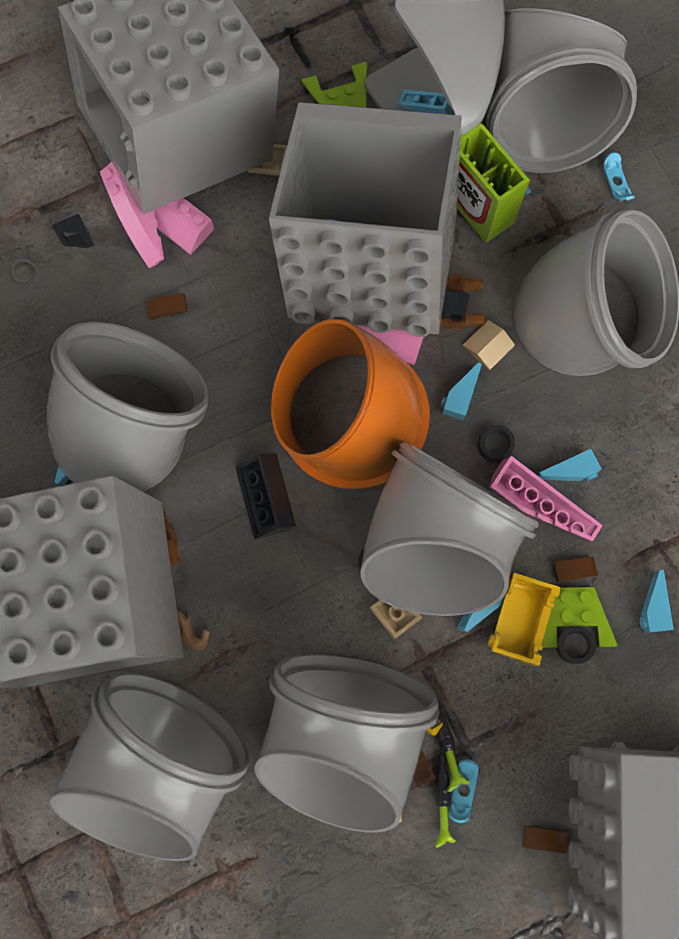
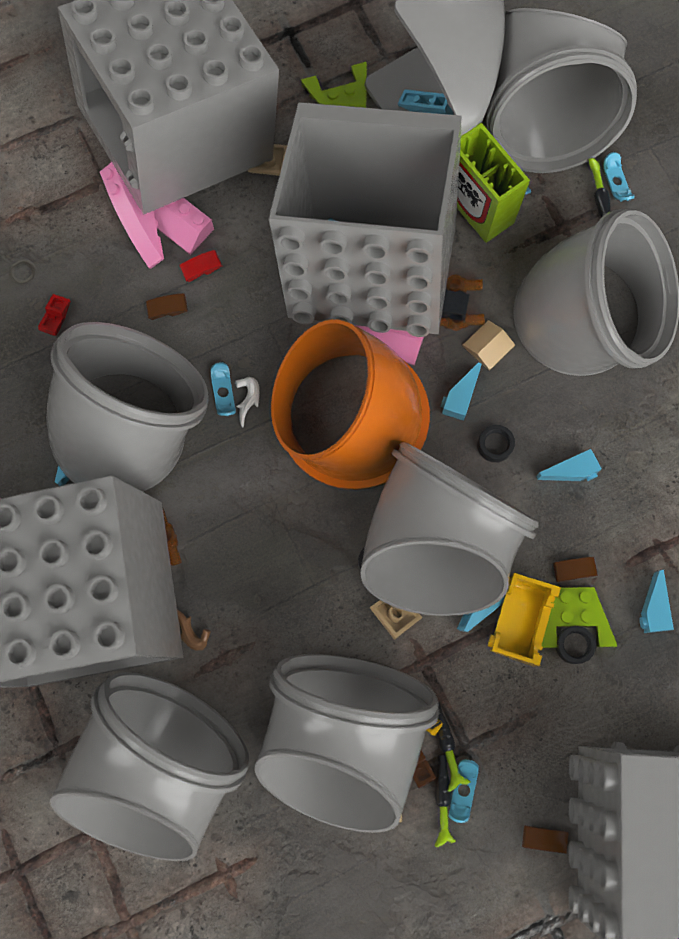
(55, 314): none -> red slope
(73, 225): black tile -> none
(201, 264): none -> red slope
(221, 378): none -> medium azure piece
(251, 398): none -> white piece
(265, 495): black slope -> none
(541, 500): bright pink wedge -> none
(601, 194): none -> piece

